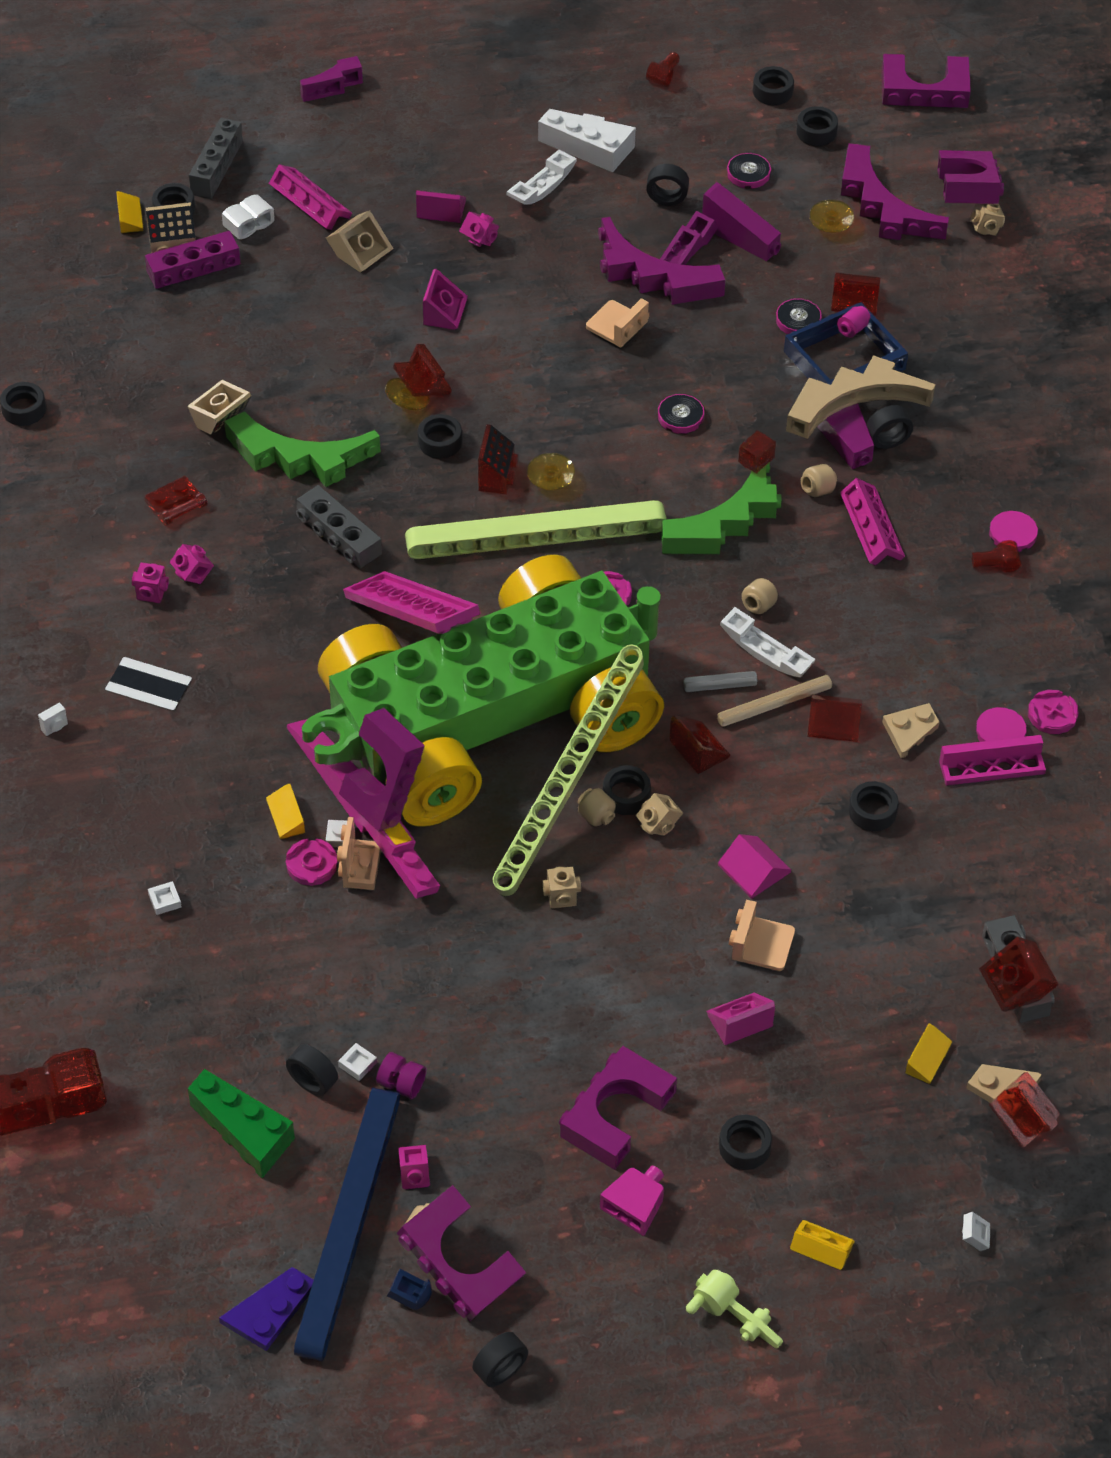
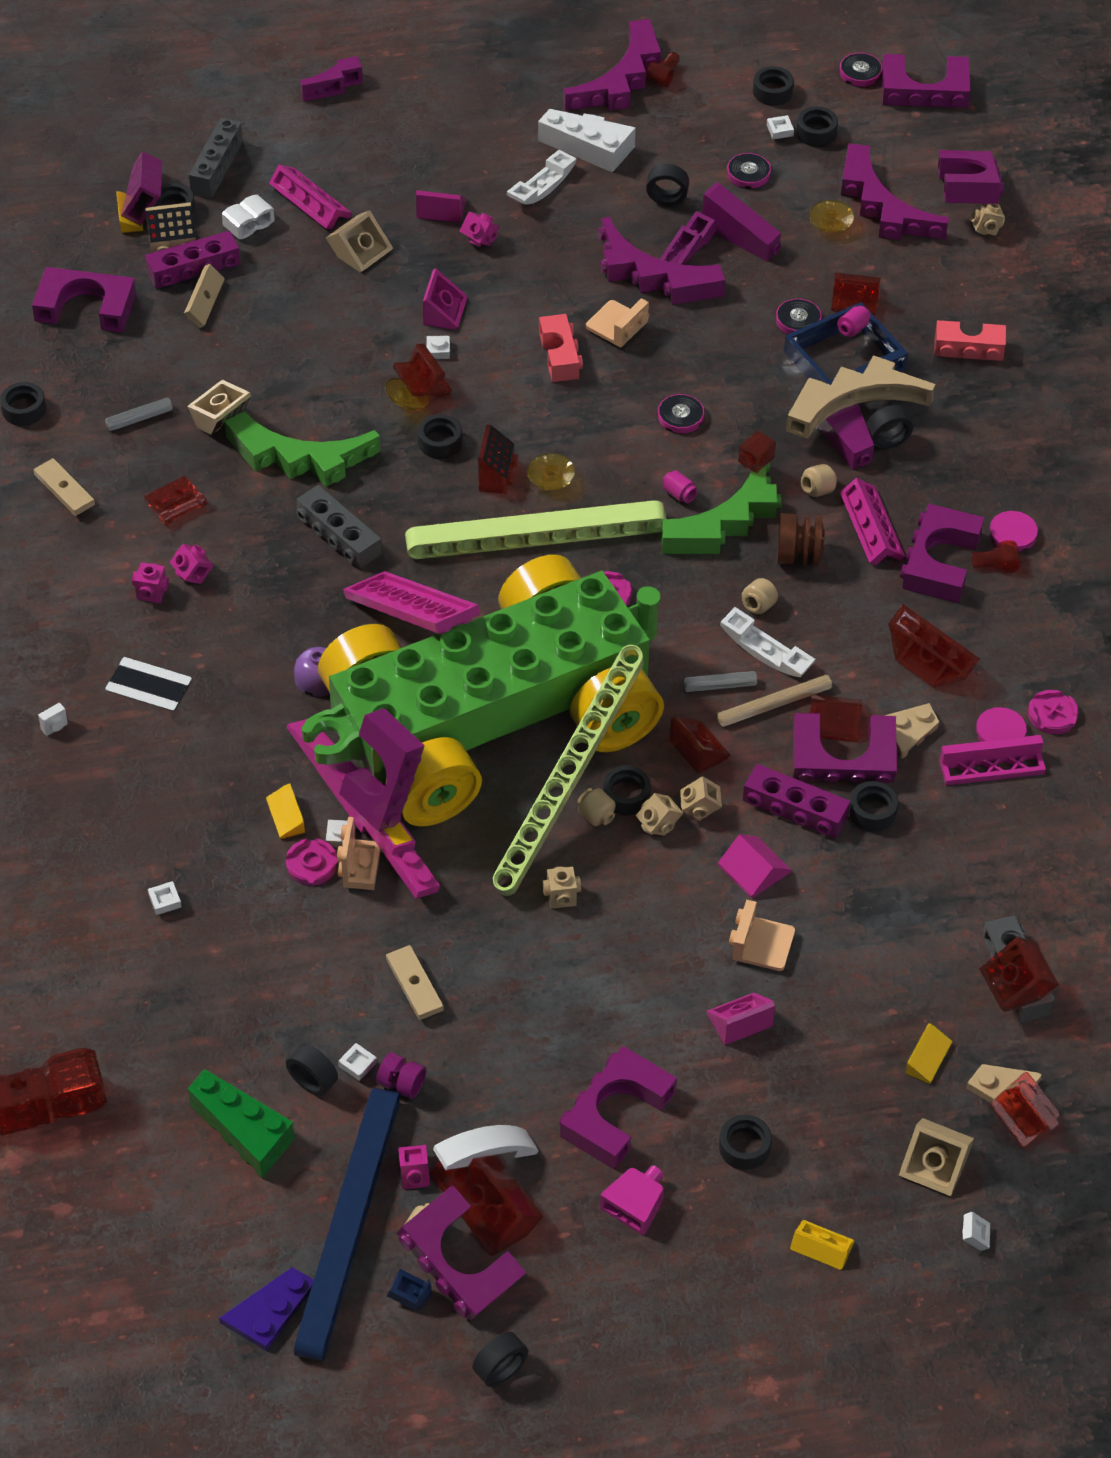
(63, 284): none -> magenta arch
(64, 487): none -> tan tile
(139, 414): none -> light grey axle
(143, 188): none -> magenta slope
(204, 296): none -> tan tile
(306, 672): none -> medium lavender cylinder
(414, 982): none -> tan tile
(439, 346): none -> white plate
(483, 1142): none -> white slope
(499, 1206): none -> clear red slope
(562, 357): none -> coral arch
(629, 74): none -> magenta arch
(679, 486): none -> dark pink brick
(700, 798): none -> tan brick
(718, 1293): yellowish green piece -> none
(780, 127): none -> white plate
(800, 540): none -> copper wheel
(811, 807): none -> magenta brick
(813, 762): none -> magenta arch
(860, 69): none -> tile
(929, 650): none -> clear red wedge
(936, 1156): none -> tan slope
(937, 527): none -> magenta arch
(954, 343): none -> coral arch

